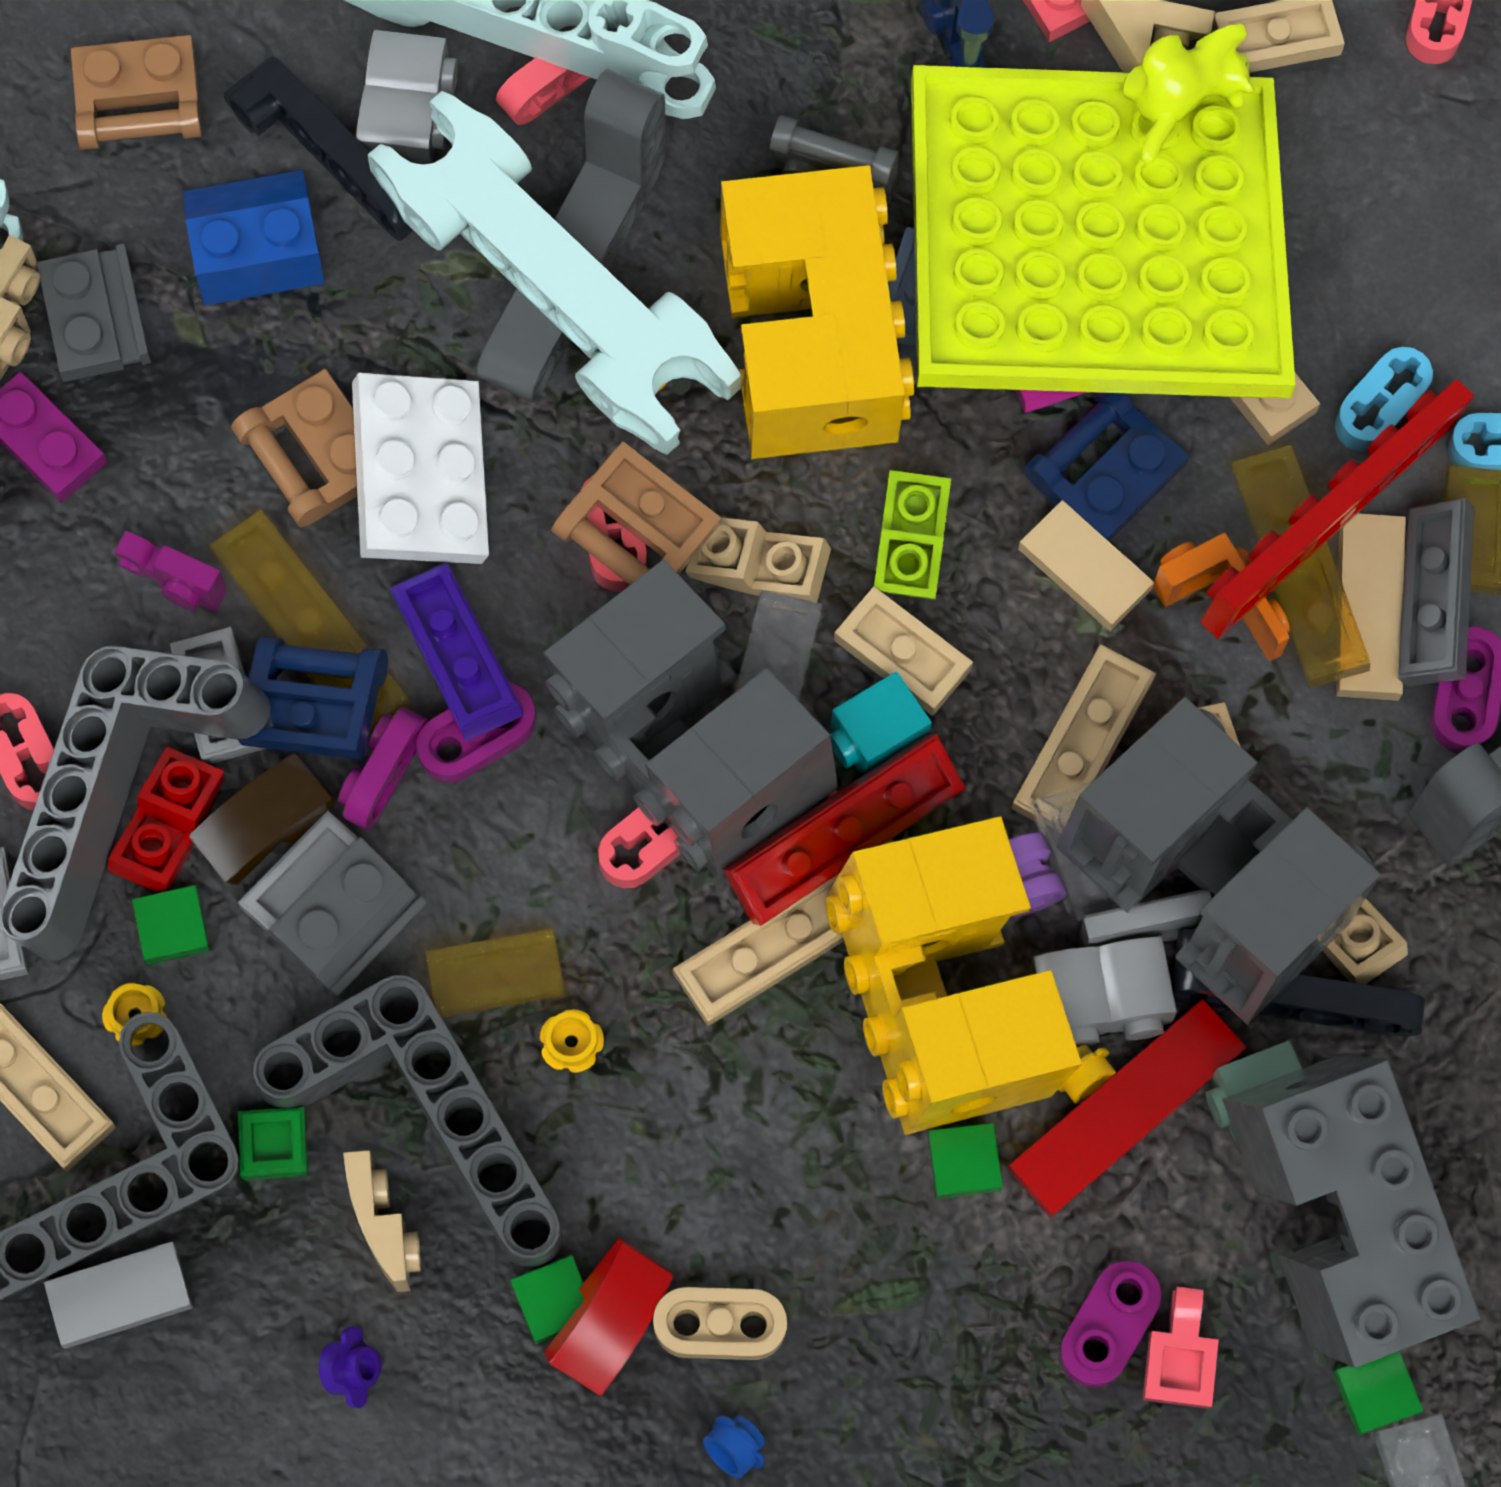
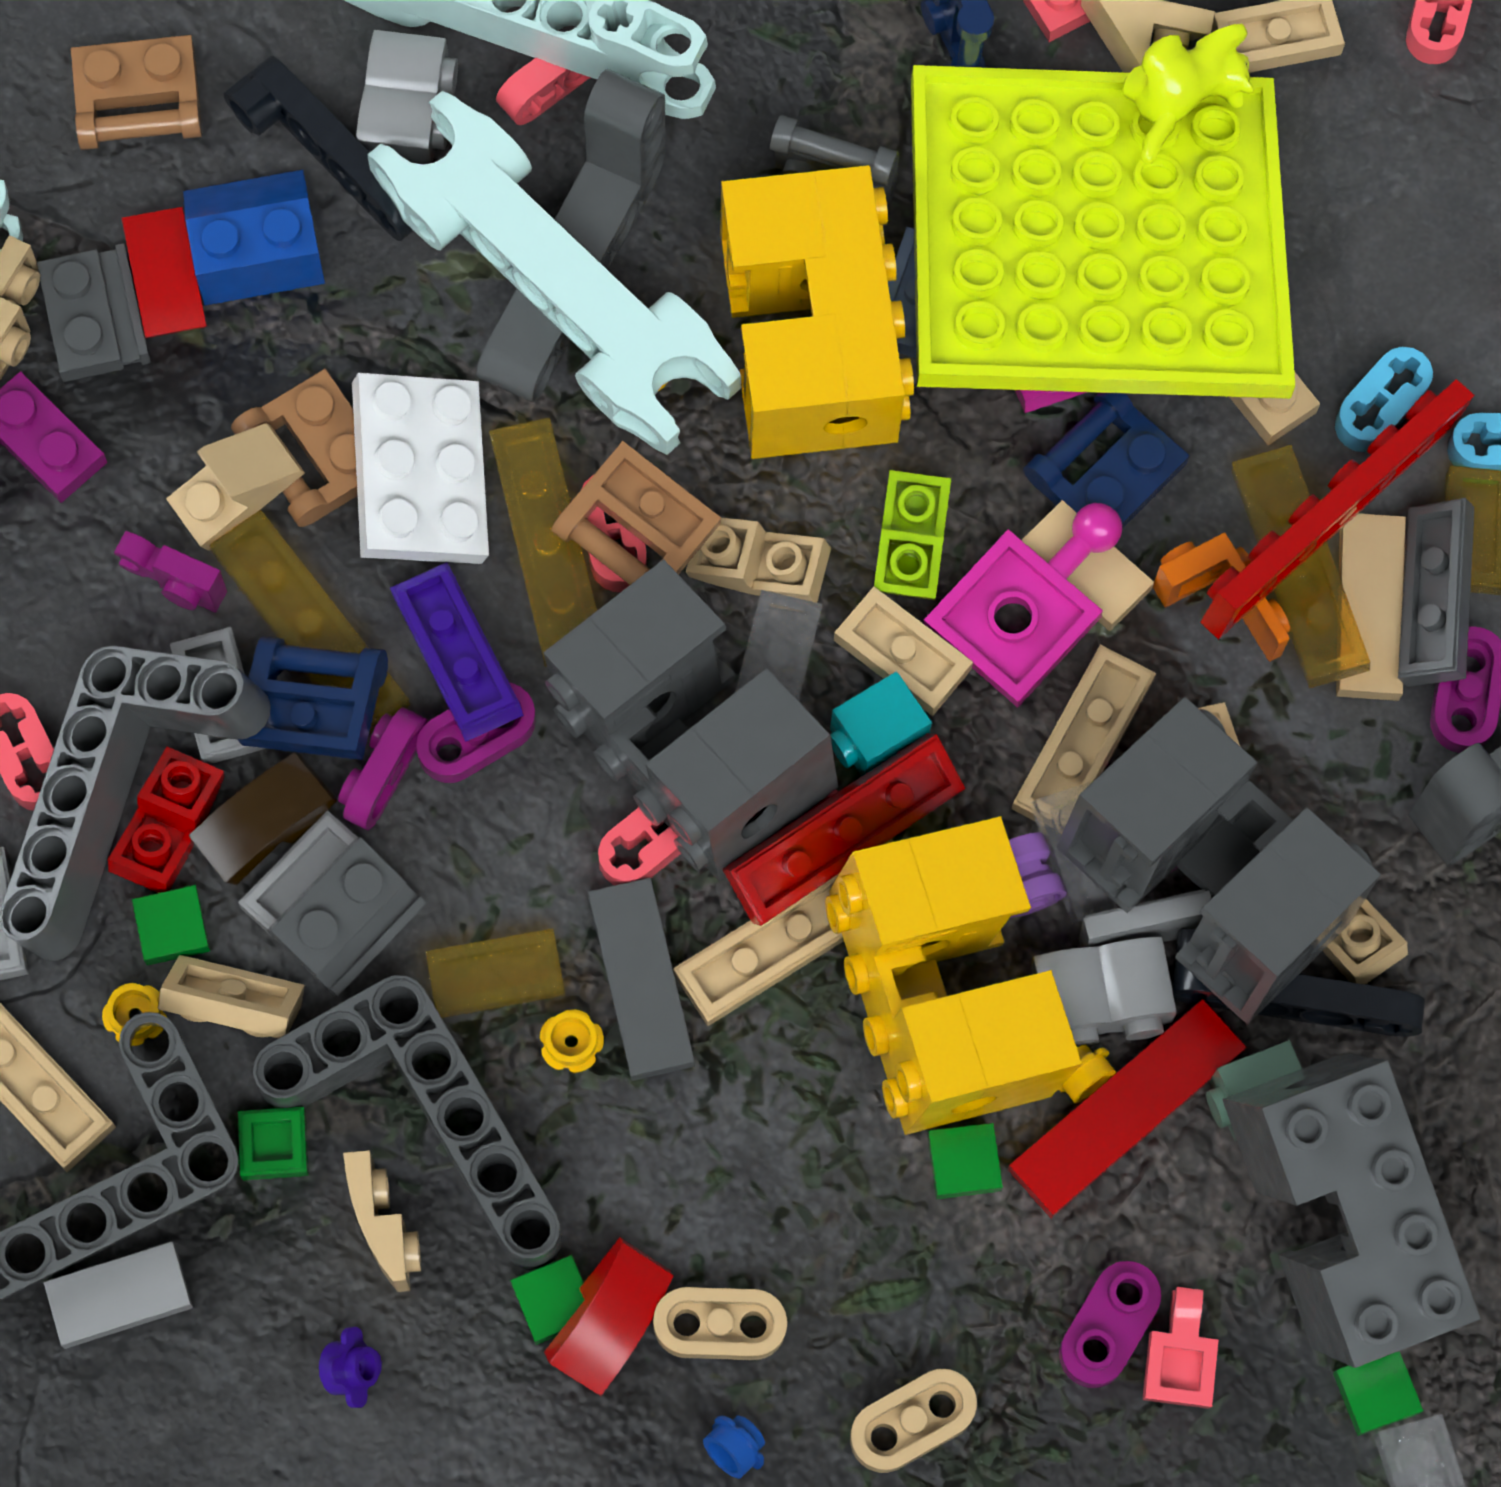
(163, 272): none -> red slope
(231, 997): none -> tan plate
(235, 484): none -> tan slope
(534, 500): none -> clear yellow tile
(641, 979): none -> dark grey tile
(911, 1420): none -> tan plate
(1018, 575): none -> dark pink plate

